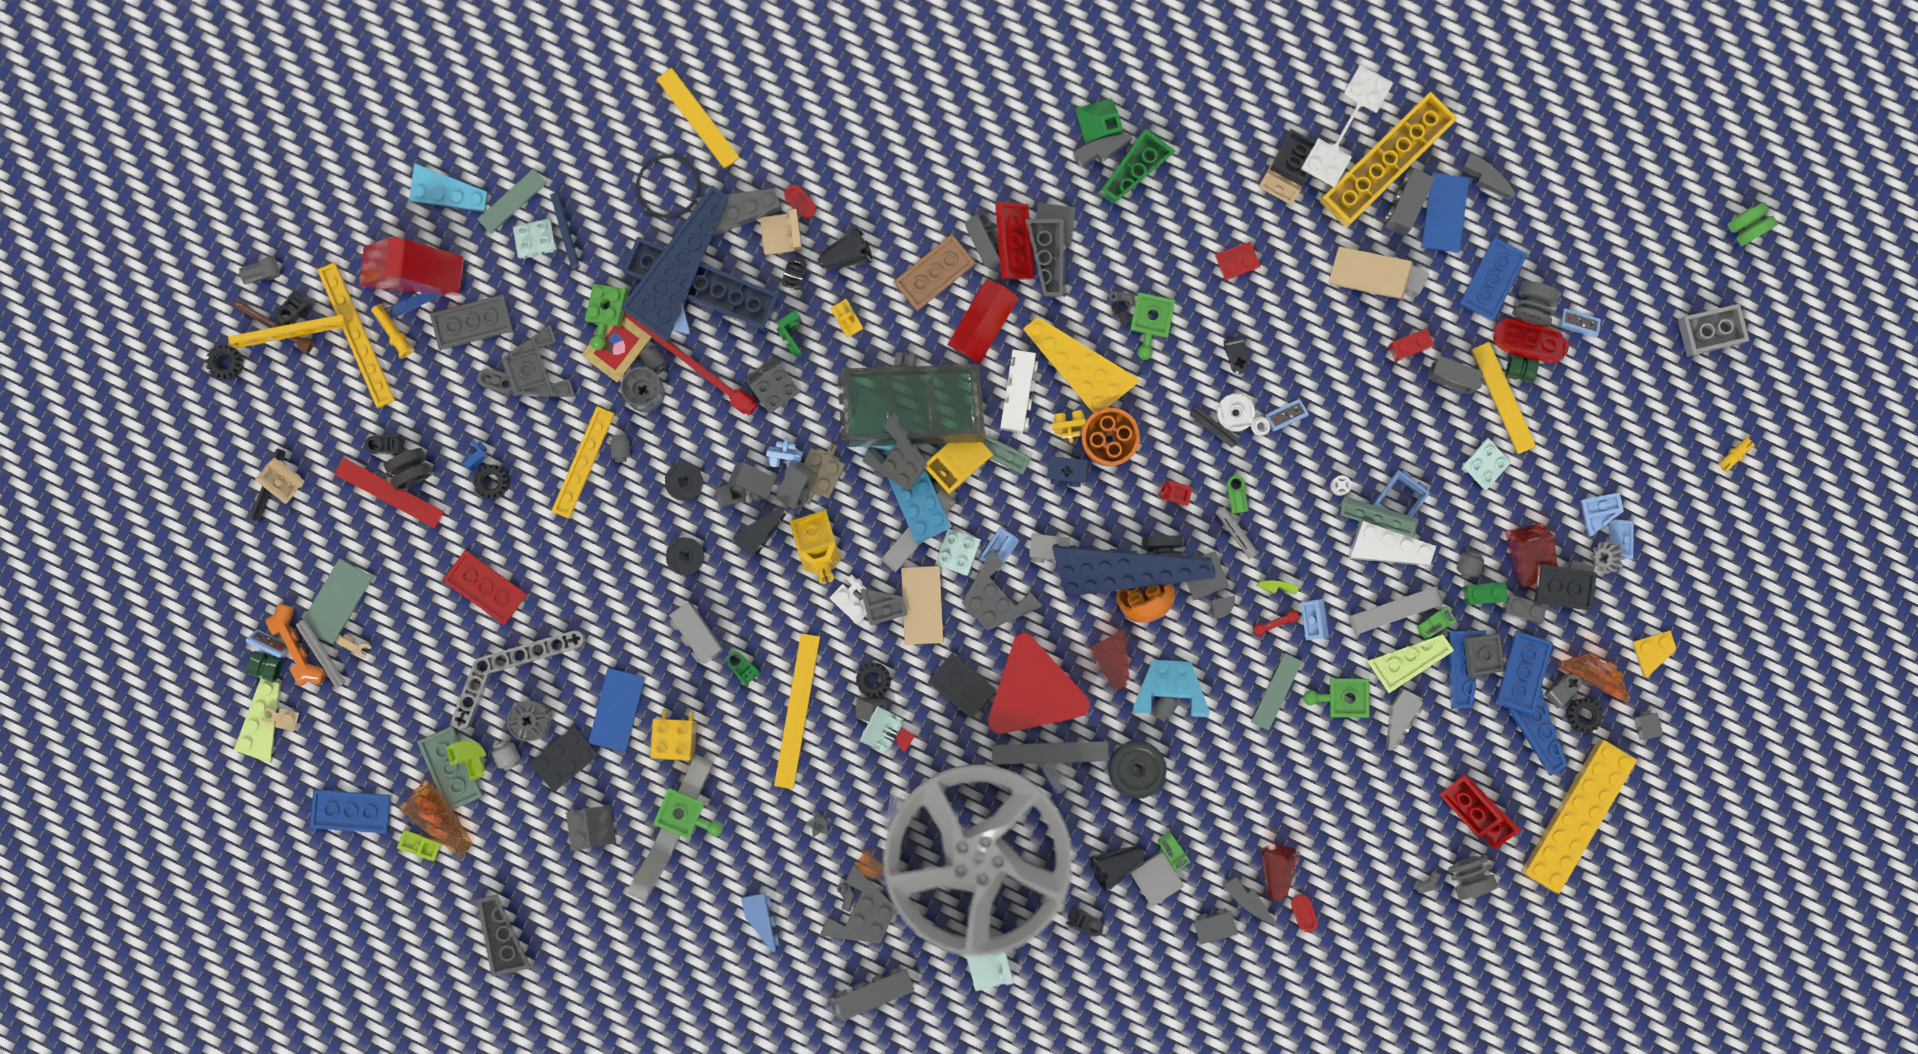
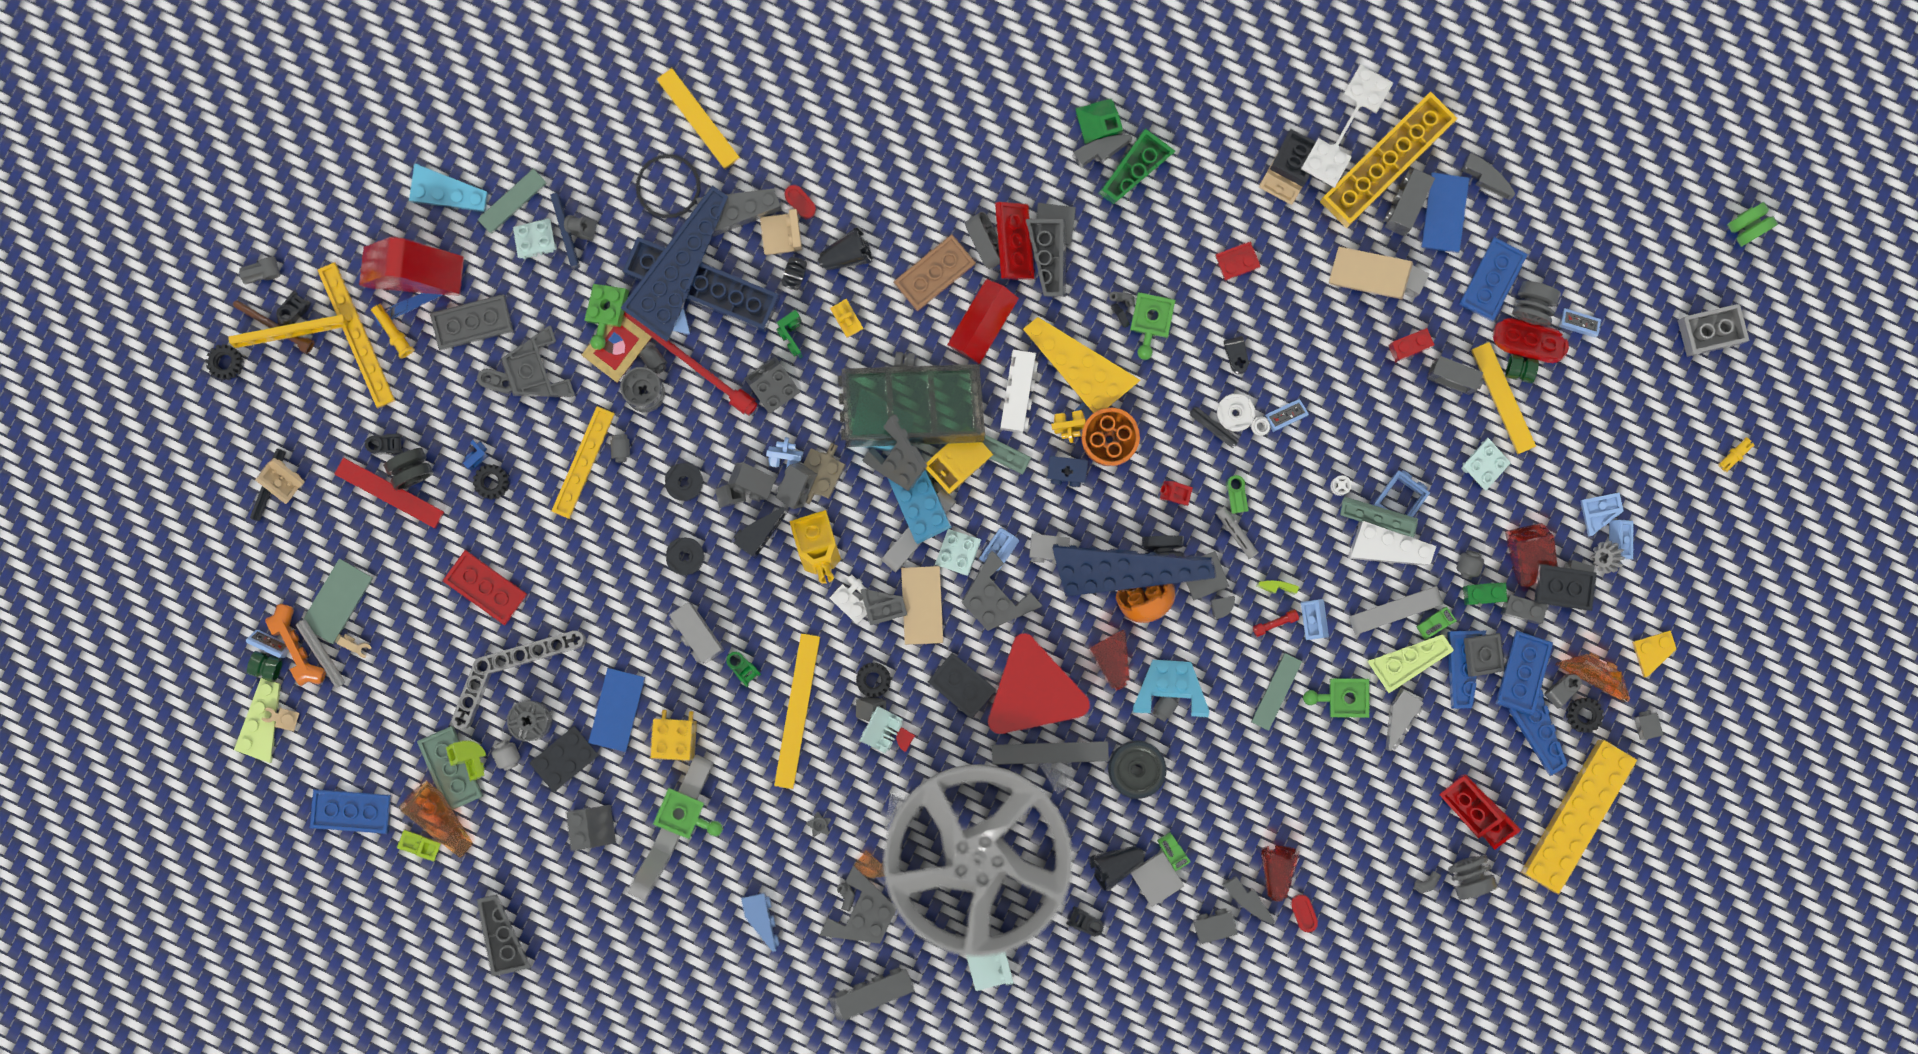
(581, 227): none -> dark grey piece

